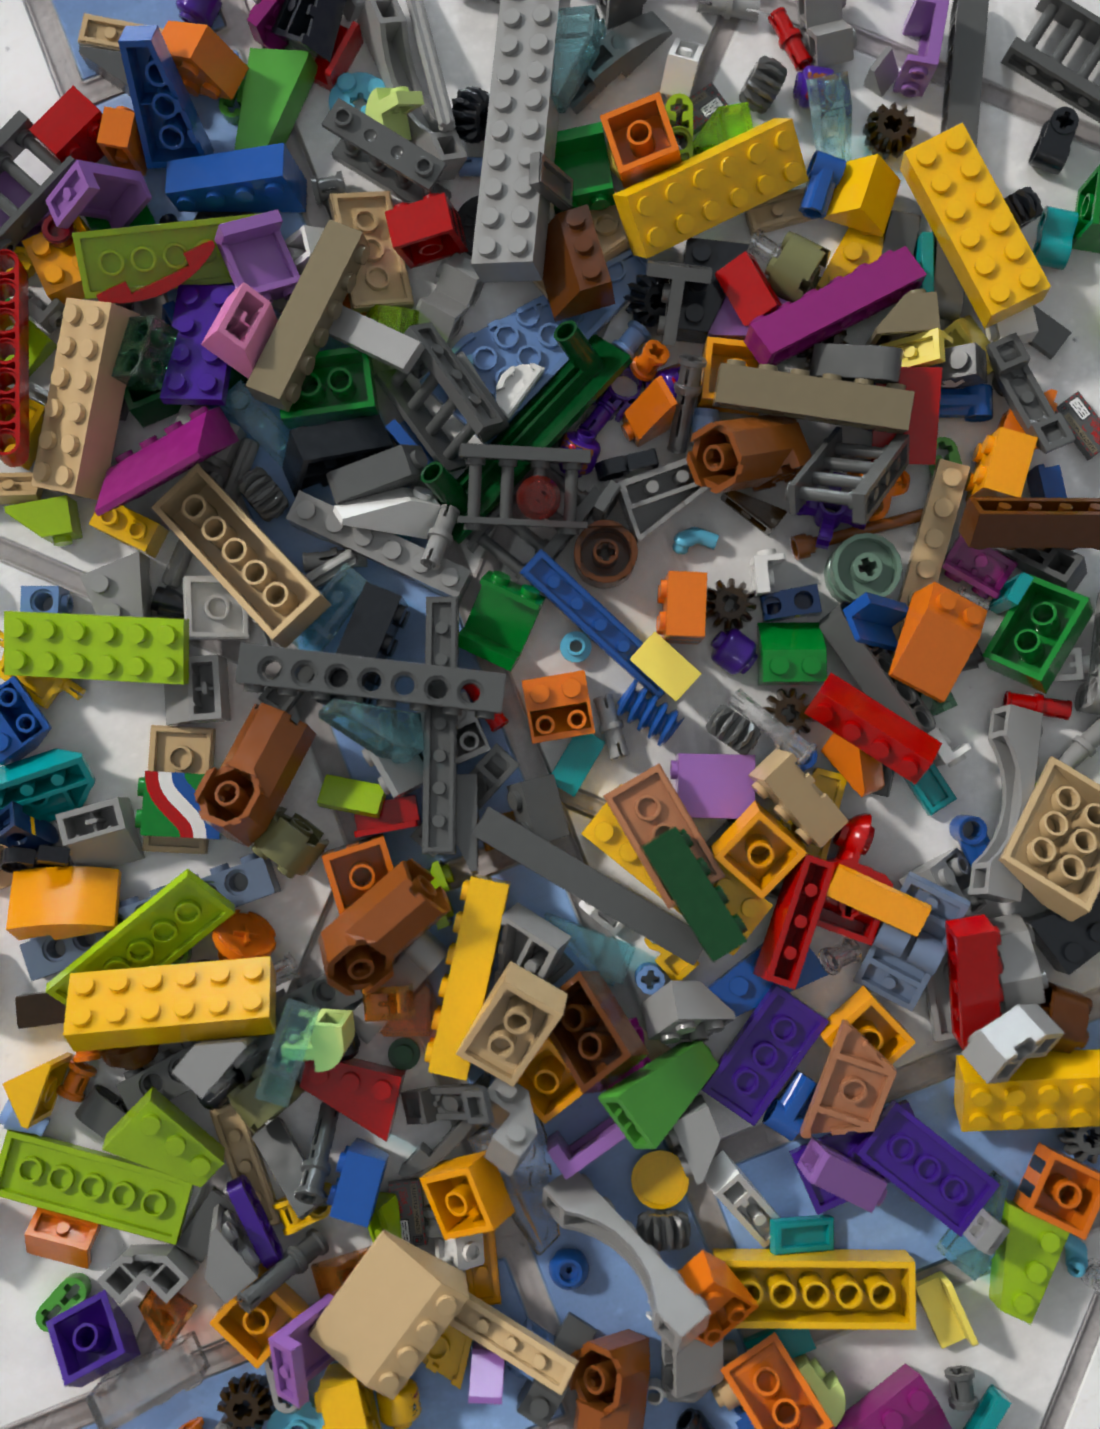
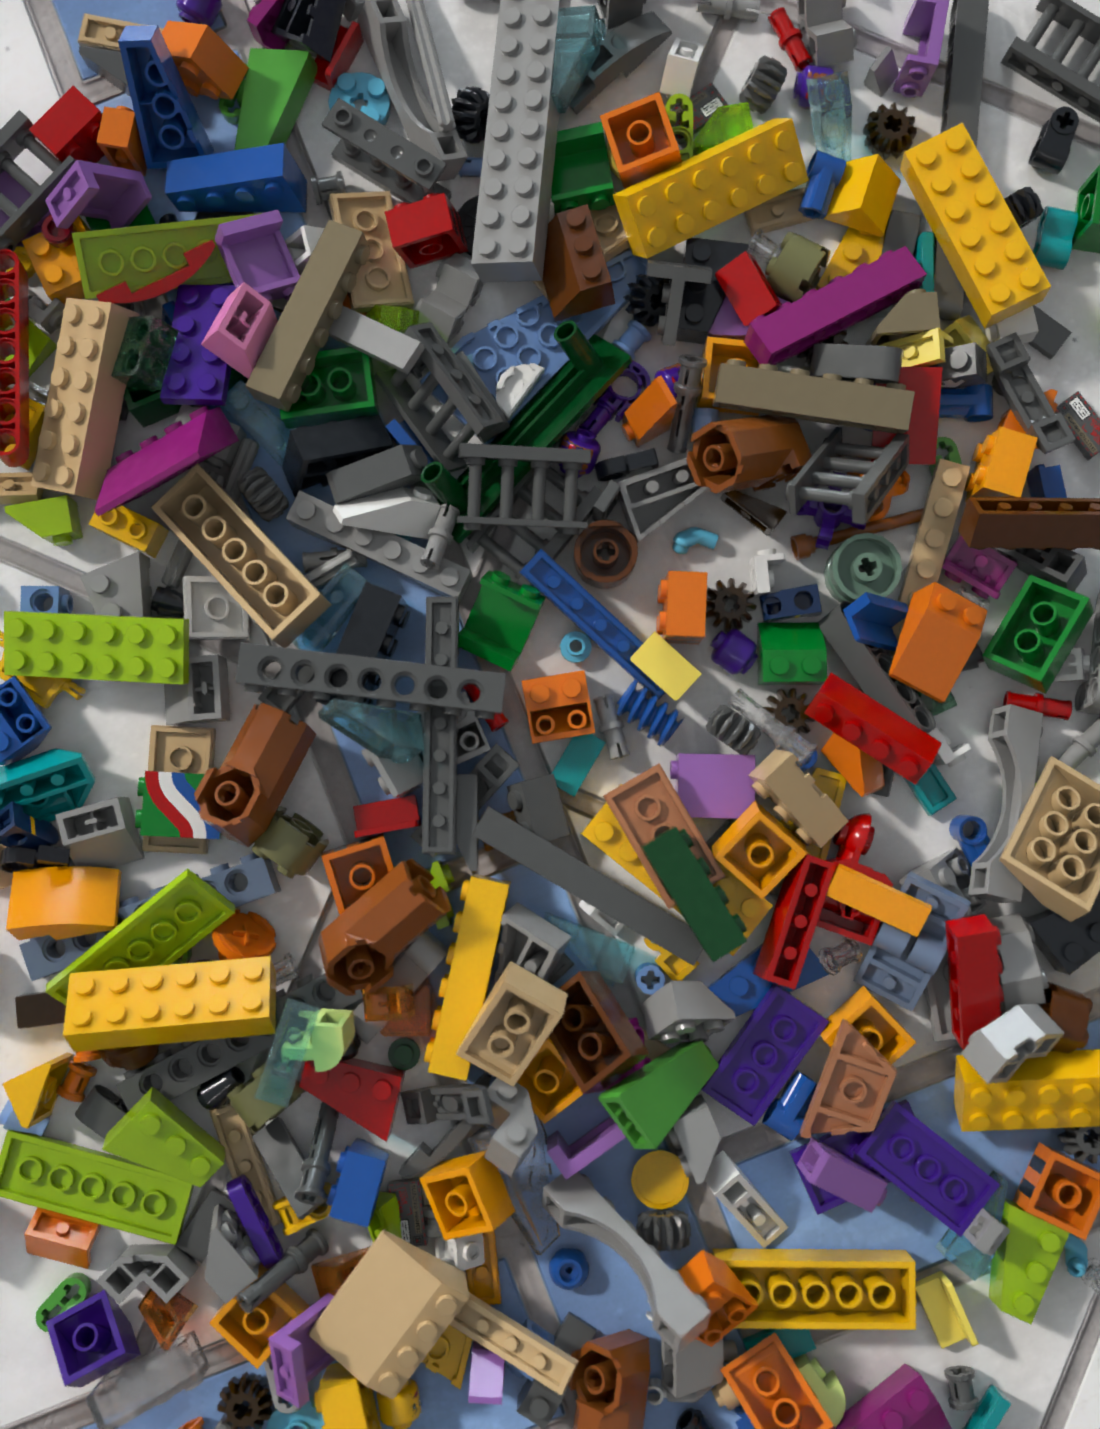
(211, 1063): light grey slope -> none
(351, 796): lime tile -> none
(391, 108): yellowish green brick -> none
(531, 489): clear red cone -> none
(550, 181): dark grey tile -> none
(646, 364): orange bush -> none
(801, 1234): teal tile -> none
(1011, 593): teal tile -> none

